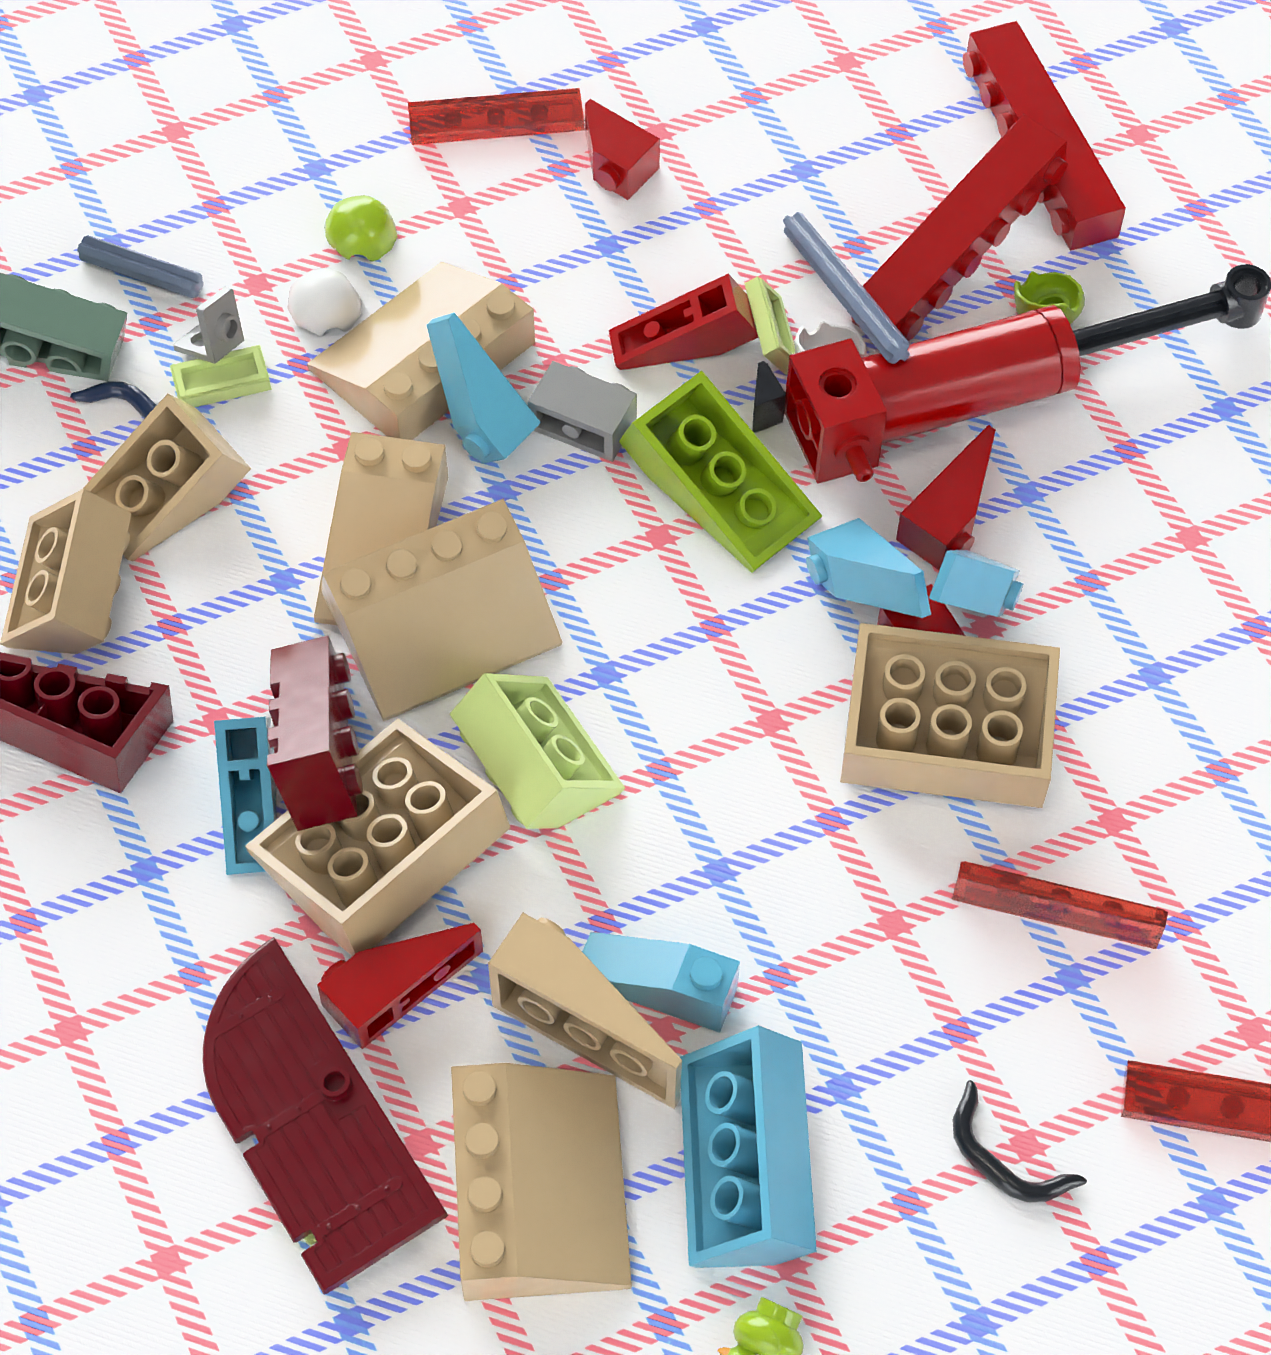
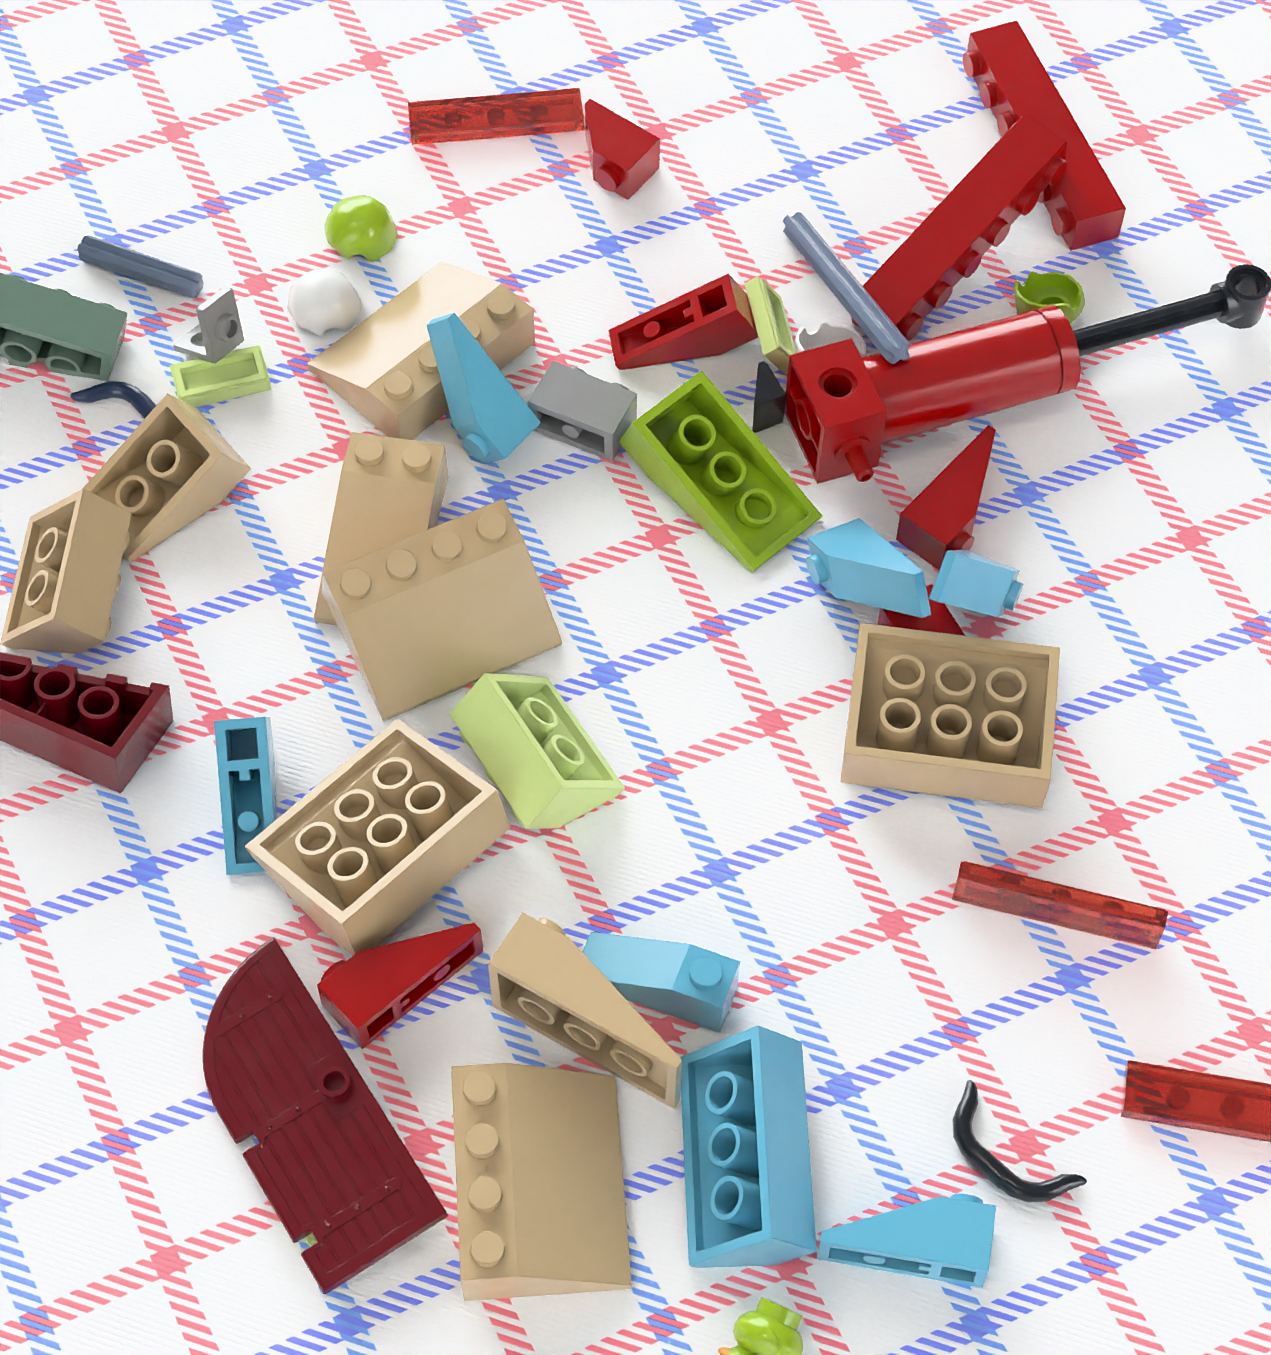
(313, 733): wedge -> none
(926, 1240): none -> medium azure slope

